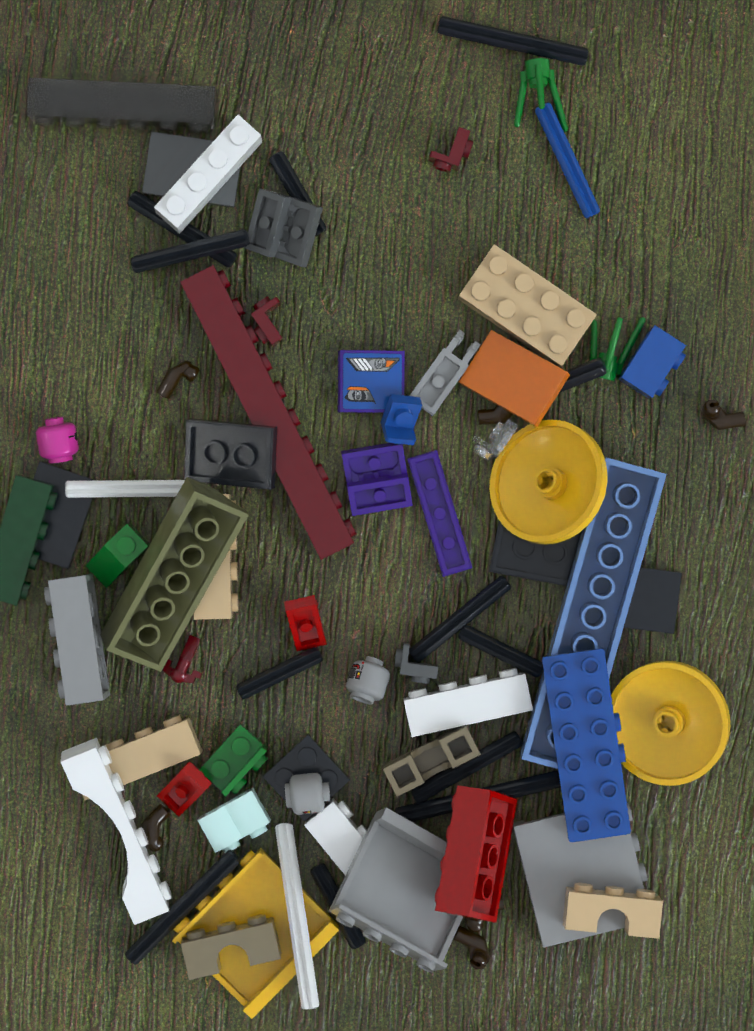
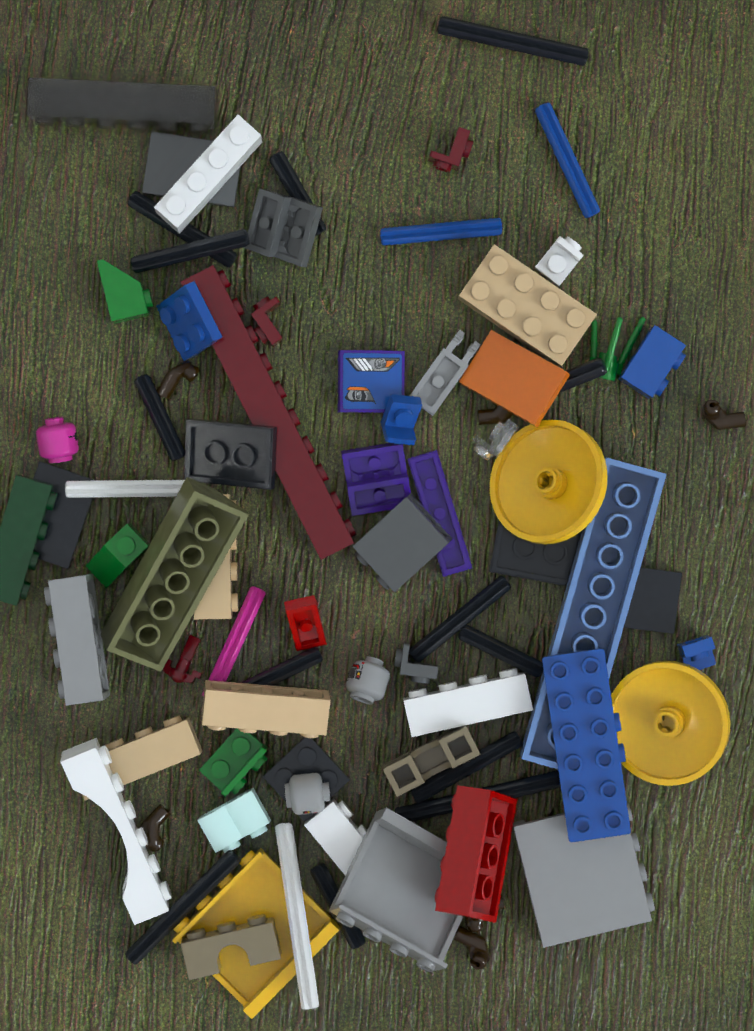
(124, 294): none -> green slope
(159, 417): none -> black axle
(184, 788): red slope -> none
(189, 321): none -> blue plate
(237, 635): none -> dark pink axle
(265, 708): none -> tan brick
(401, 543): none -> dark grey brick
(441, 231): none -> blue axle
(538, 76): green plant -> none
(560, 260): none -> white bracket
(585, 905): tan arch -> none
(698, 652): none -> blue bracket

